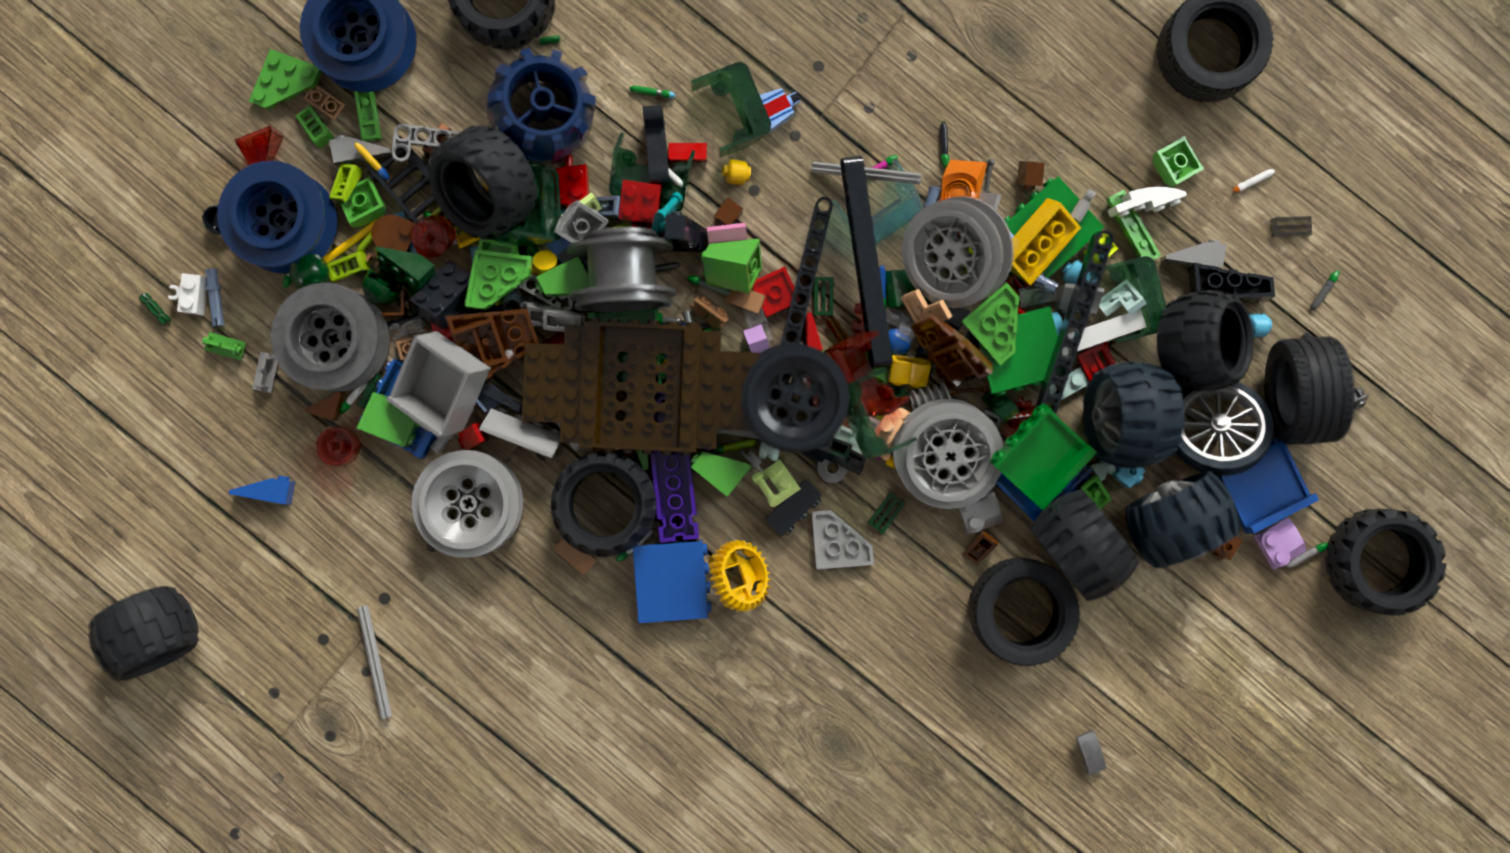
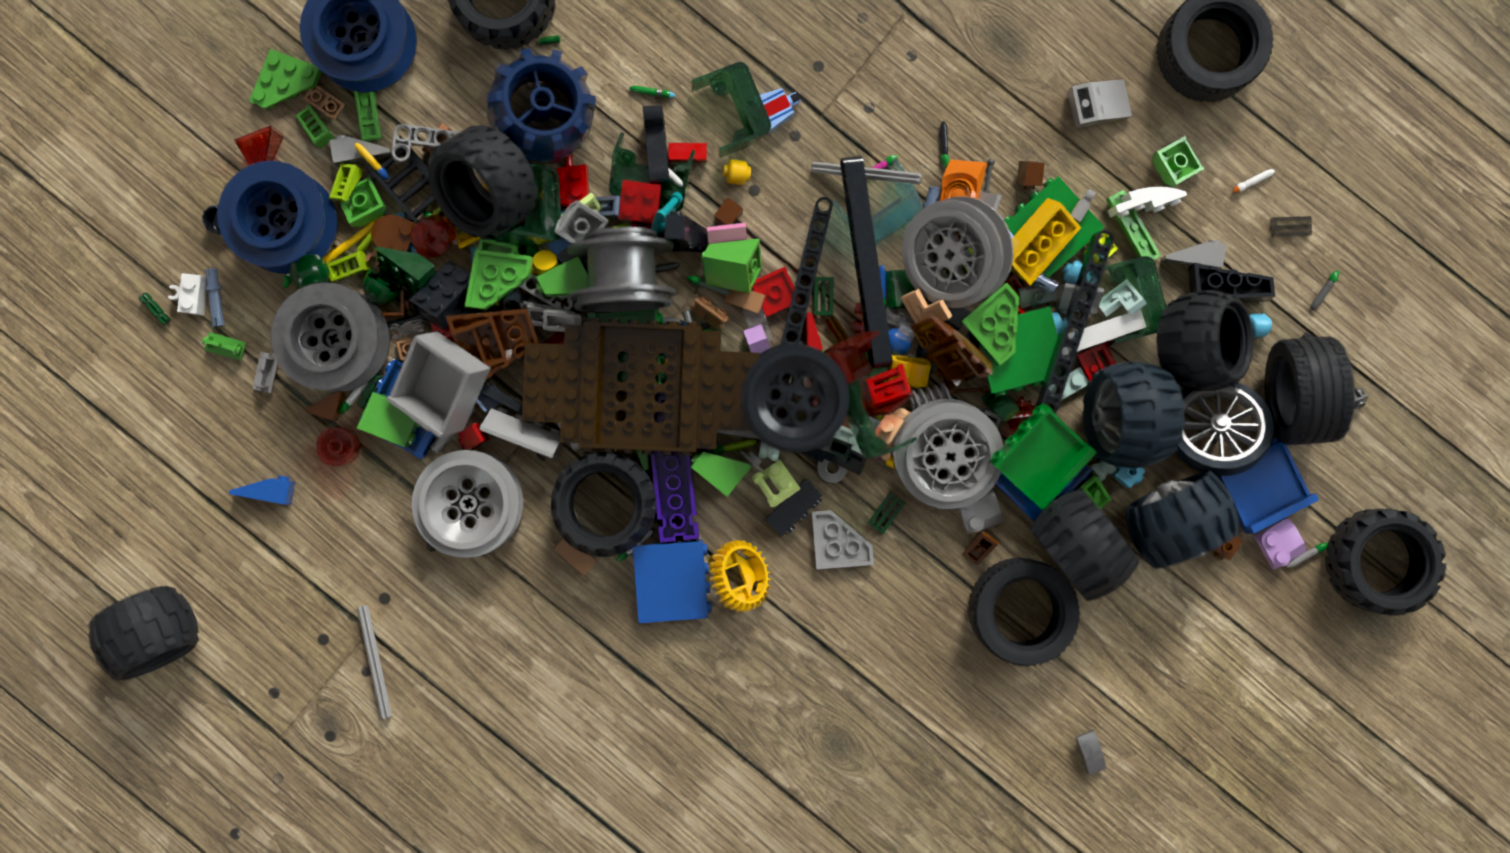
(890, 390): none -> red plate
(1099, 102): none -> light grey slope

